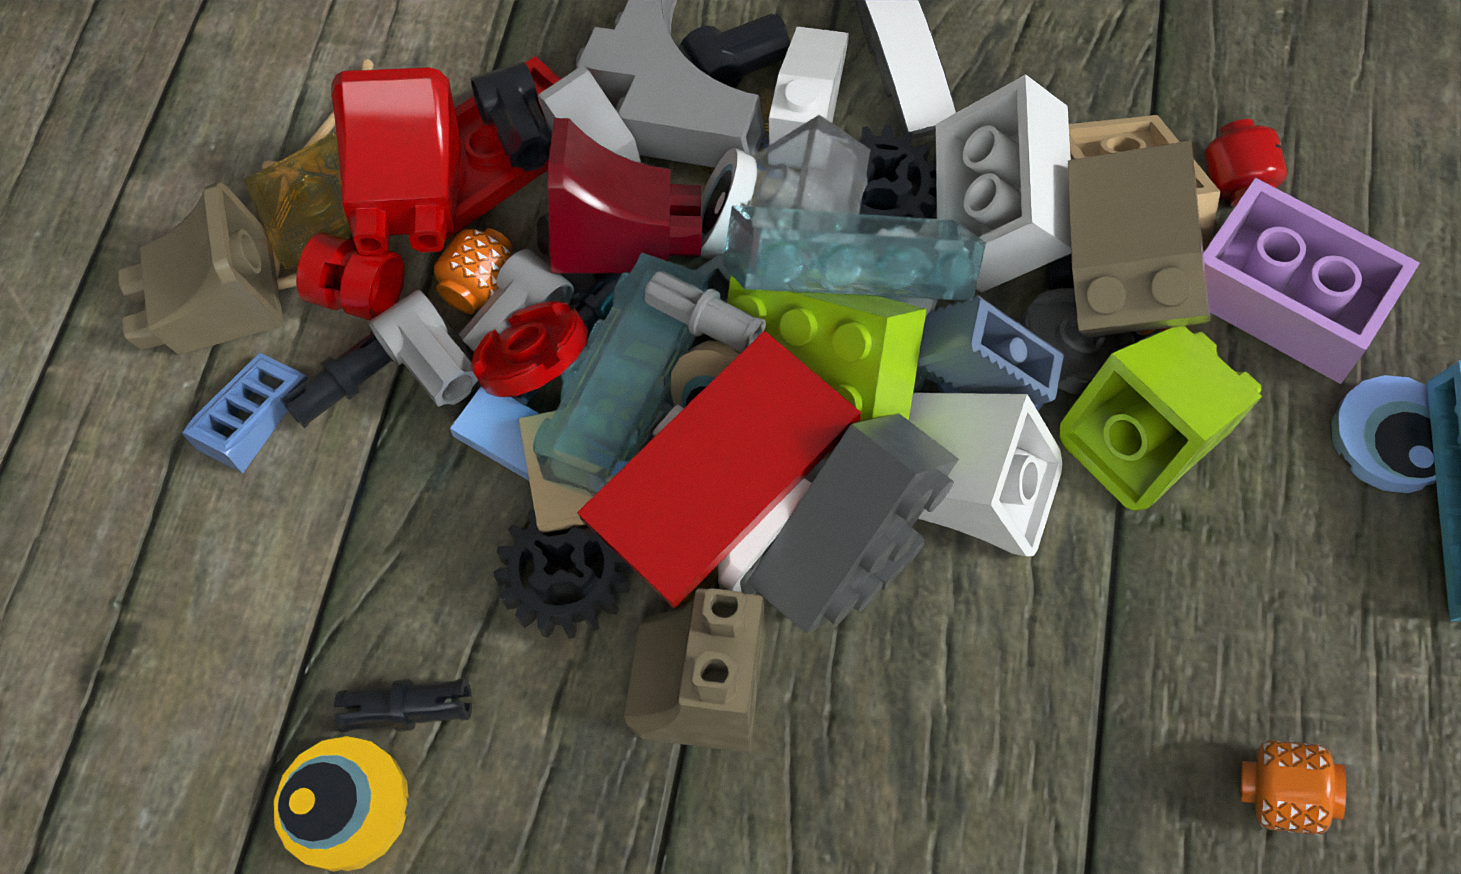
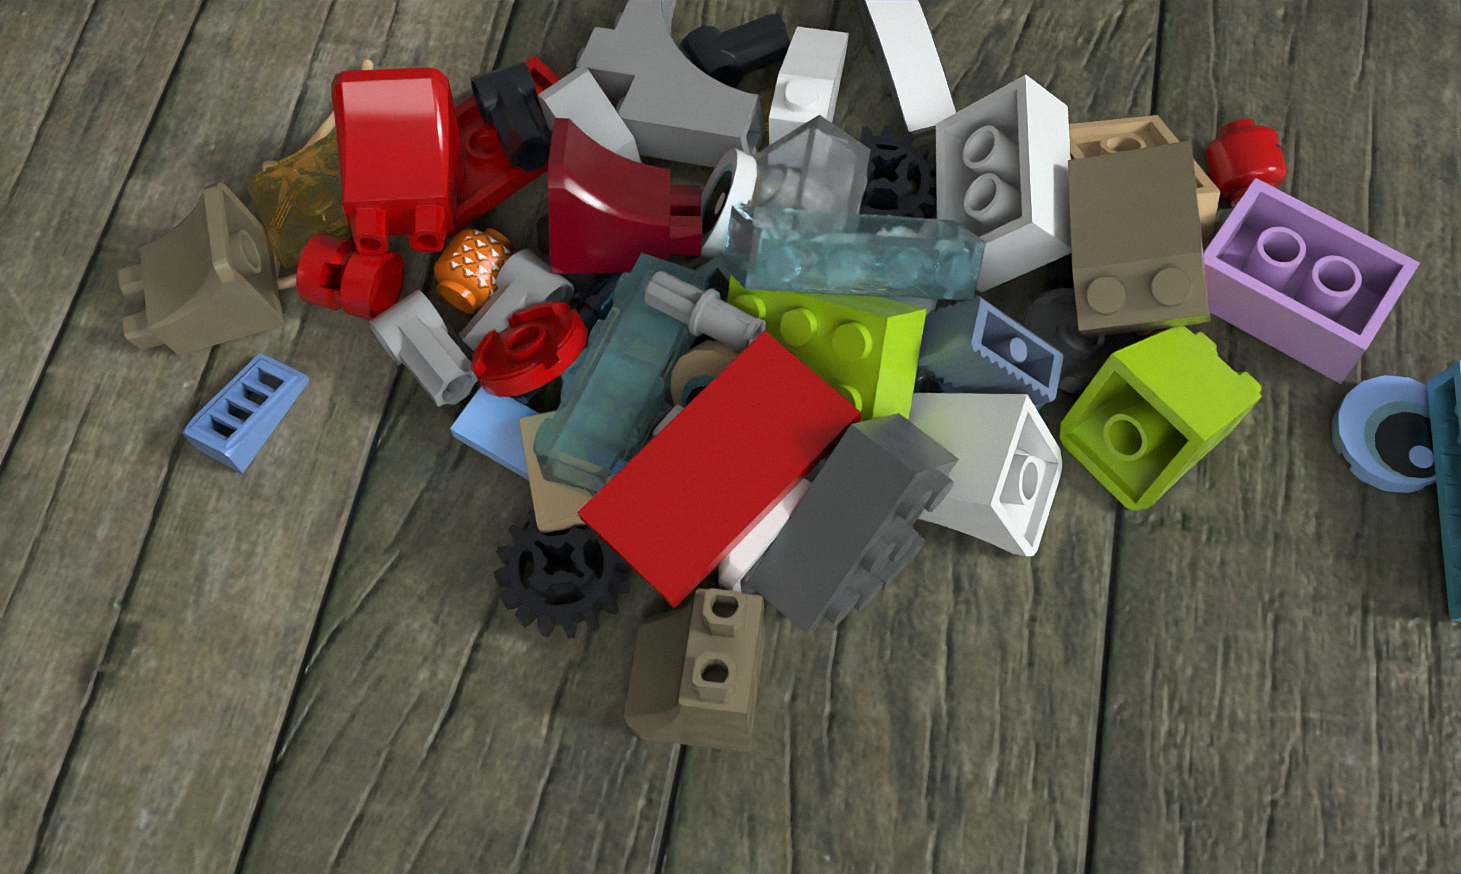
(336, 380): black pin -> none
(341, 804): tile -> none
(403, 705): black pin -> none
(1294, 787): orange head -> none

